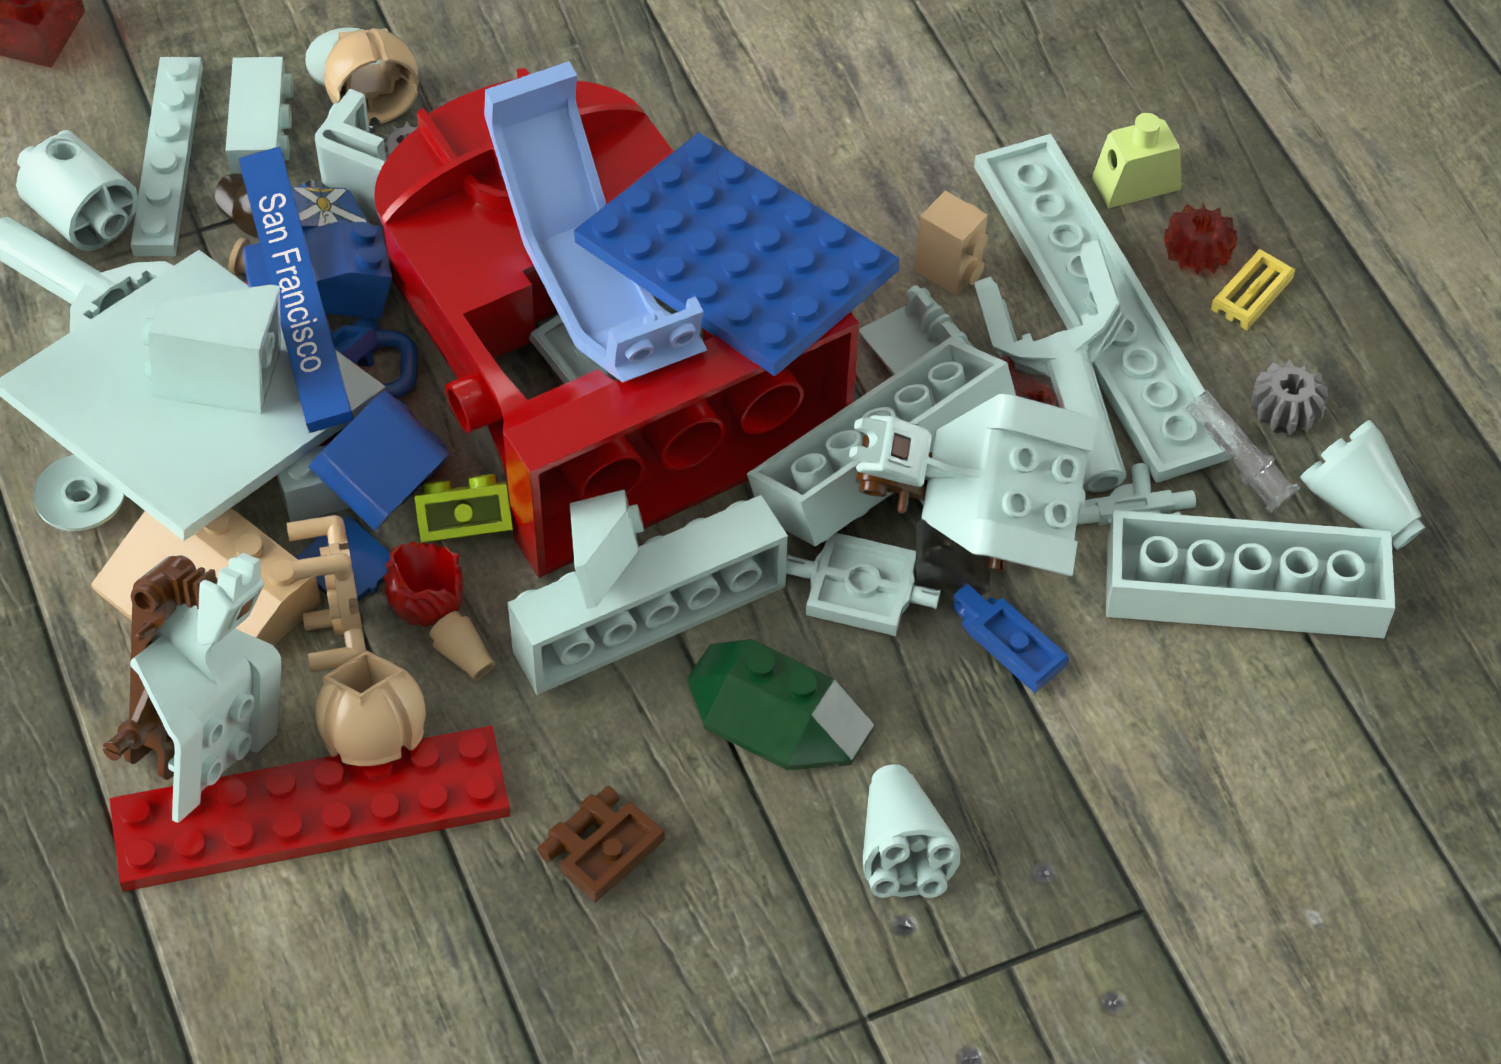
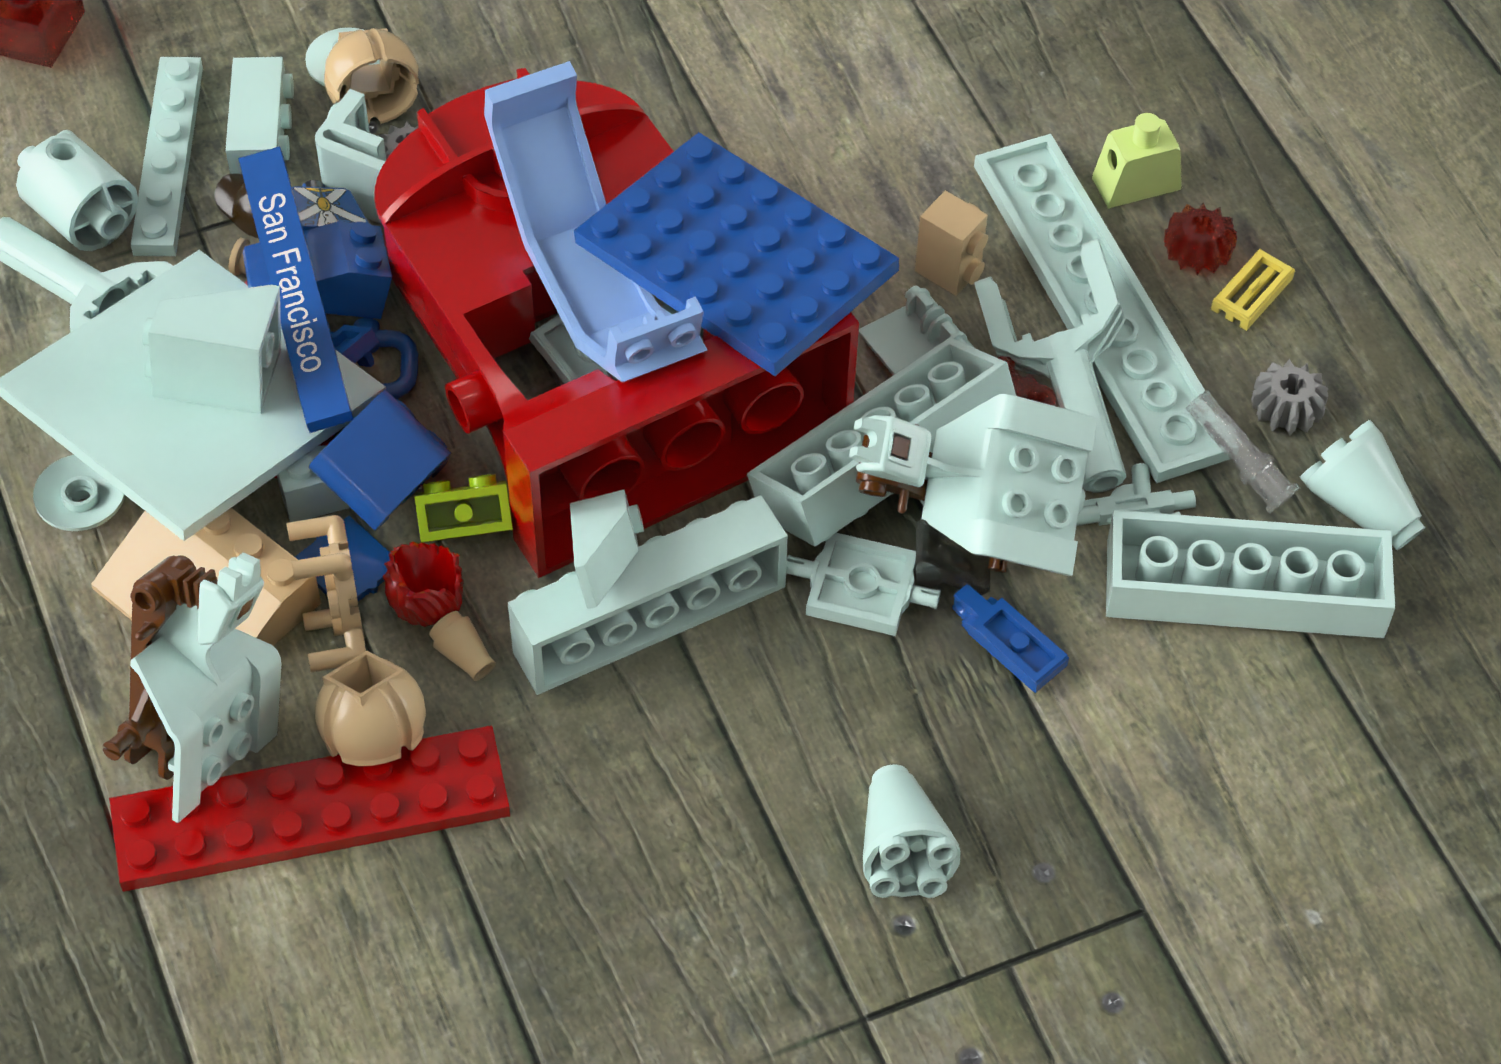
(610, 851): reddish brown plate -> none
(776, 706): dark green wedge -> none

